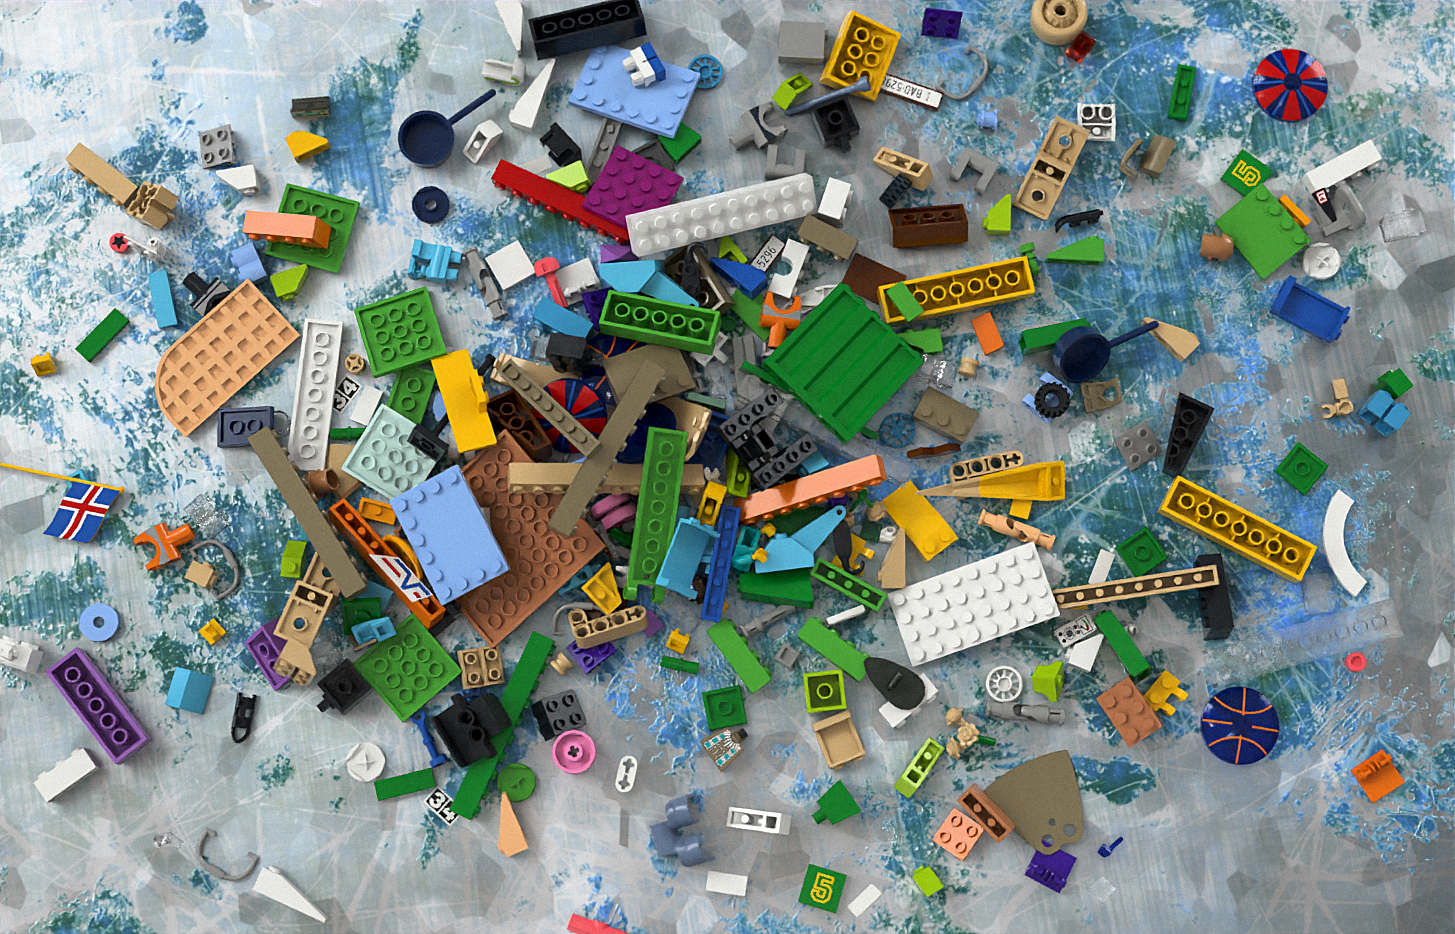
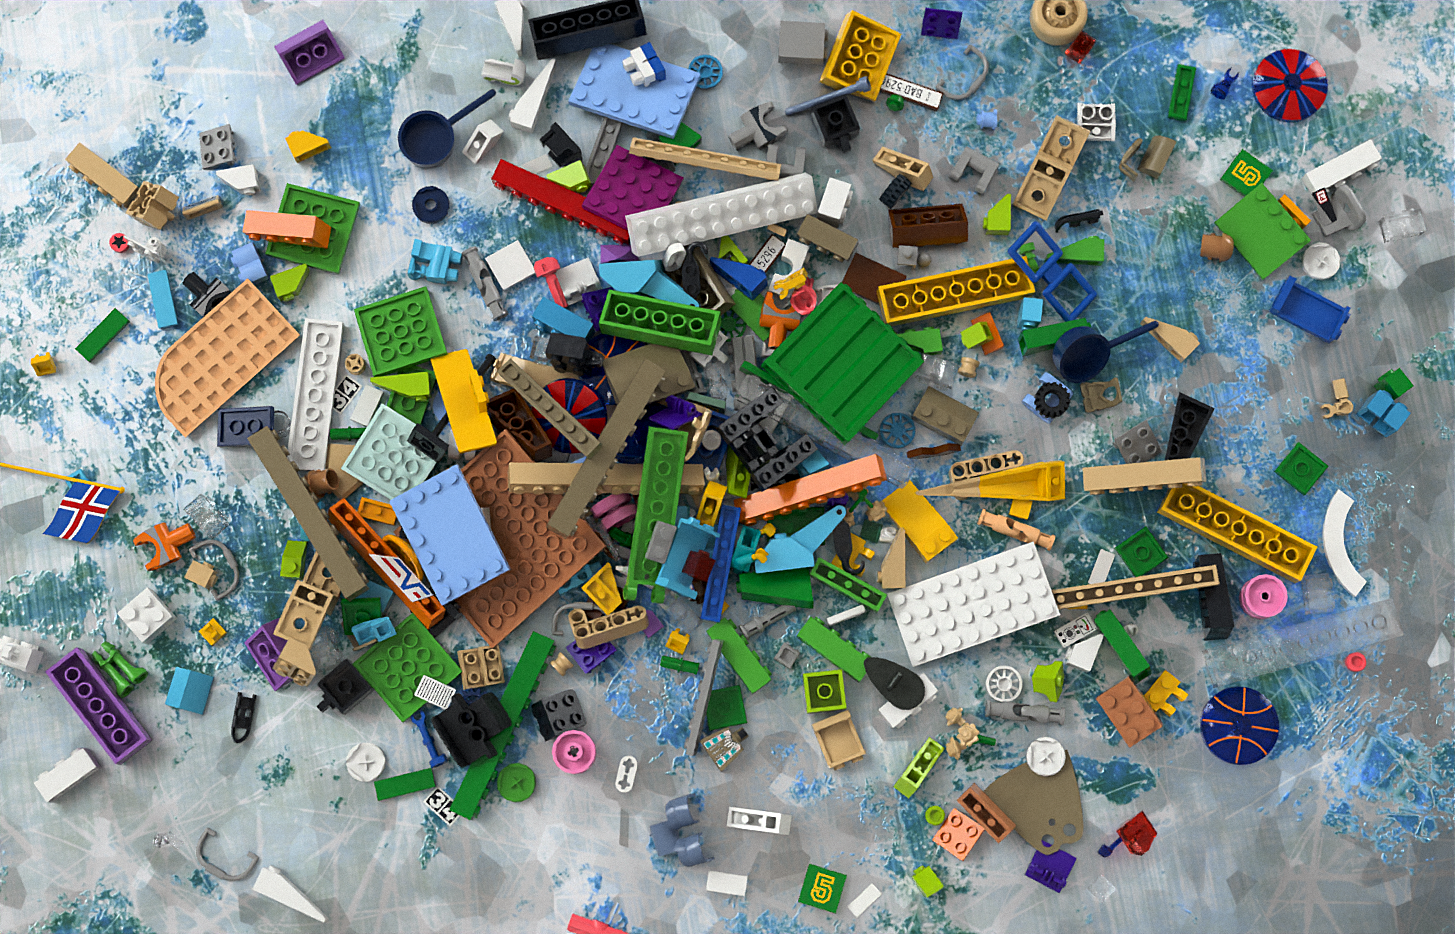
(88, 619): light blue tile -> none
(135, 675): none -> bright green piece
(147, 616): none -> white brick
(202, 207): none -> tan slope
(309, 52): none -> medium lavender slope
(311, 107): clear smoke panel -> none
(409, 385): none -> lime slope
(435, 692): none -> white sticker
(510, 833): light nougat slope -> none
(660, 542): none -> light grey plate
(674, 257): none -> white beam
(677, 414): none -> dark purple hinge
(698, 565): none -> clear red brick
(701, 704): none -> light grey plate
(705, 158): none -> tan plate
(711, 440): none -> white tile
(778, 229): none -> tan tile
(791, 90): lime slope -> none
(794, 280): none -> yellow plate
(804, 298): none -> coral piece
(835, 805): green torso -> none
(895, 102): none -> green plate
(904, 301): bright green tile -> none
(908, 256): none -> light grey piece
(934, 815): none -> lime tile
(976, 335): none -> lime brick
(1029, 313): none -> medium azure brick
(1045, 756): none -> white tile
(1051, 272): none -> blue bar
(1137, 834): none -> clear red slope
(1144, 474): none -> tan brick
(1221, 89): none -> clear blue piece
(1274, 594): none -> bright pink wheel
(1377, 775): orange hinge -> none

